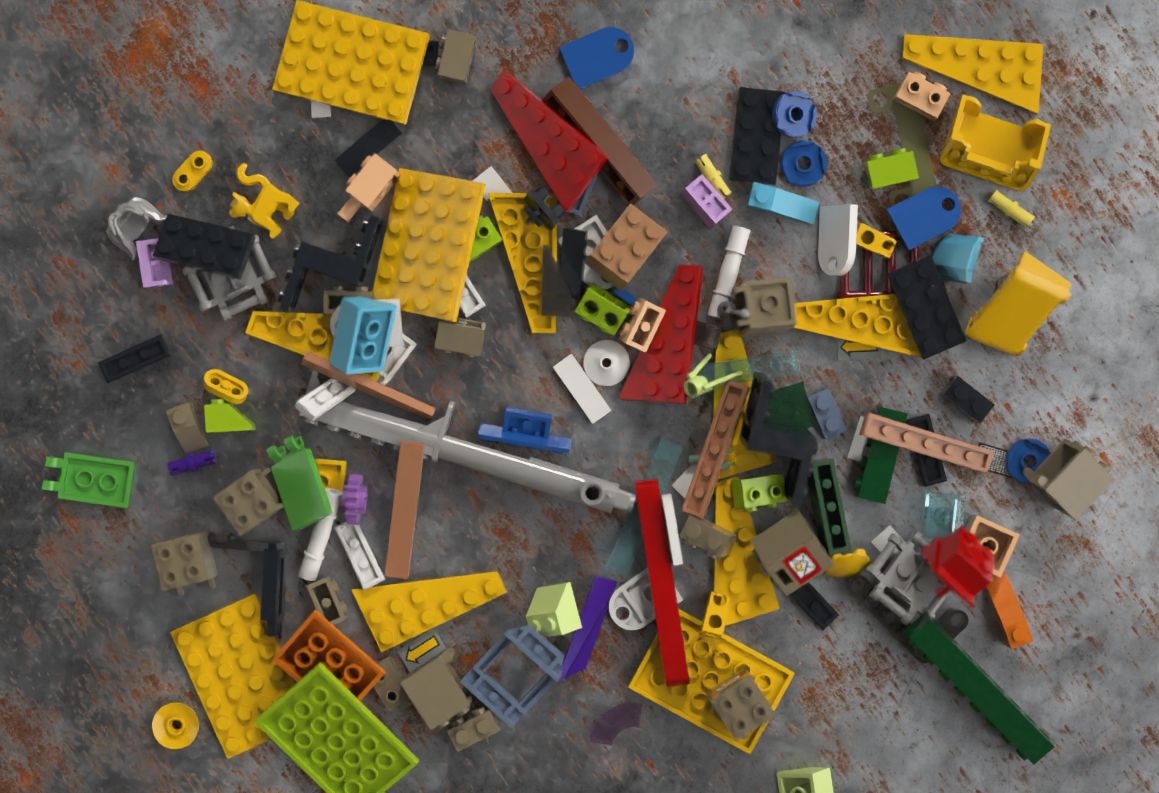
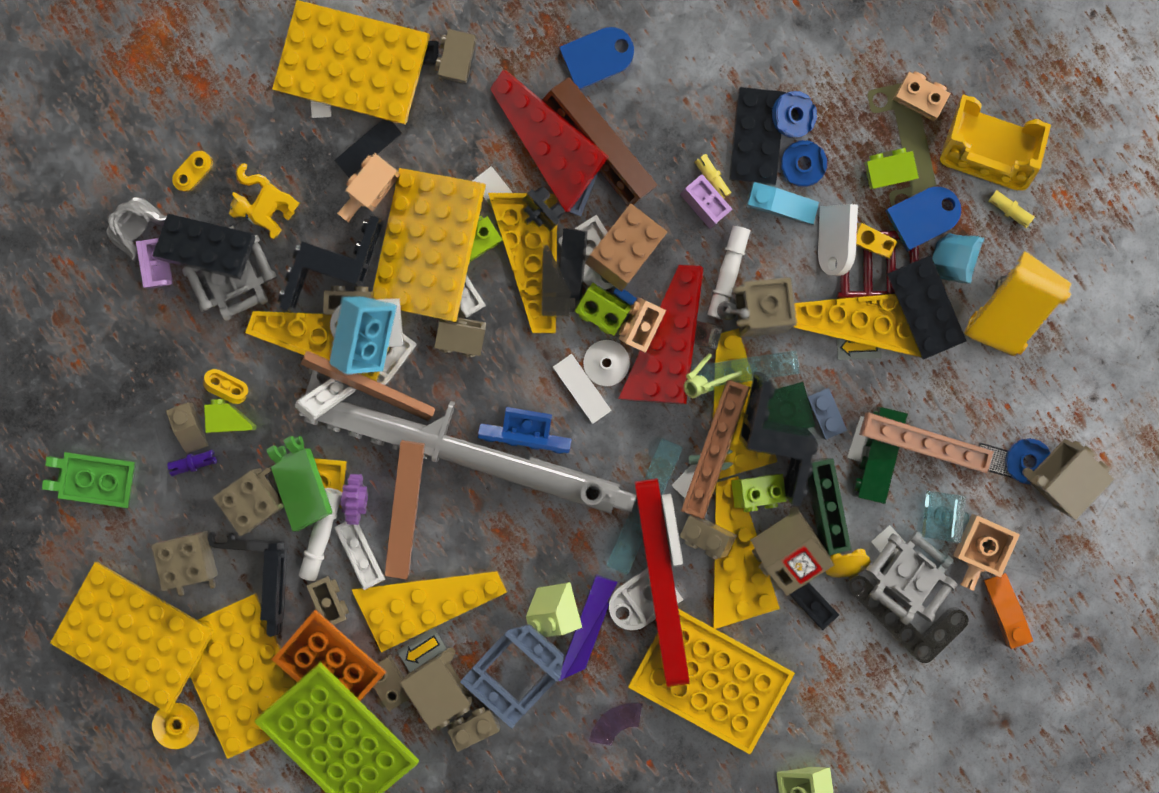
(132, 637): none -> yellow plate
(135, 358): black tile -> none
(715, 615): yellow leg -> none
(741, 704): dark tan container -> none
(930, 468): black tile -> none
(960, 564): red piece -> none
(967, 399): black brick -> none
(979, 687): dark green brick -> none
(990, 66): yellow wing -> none

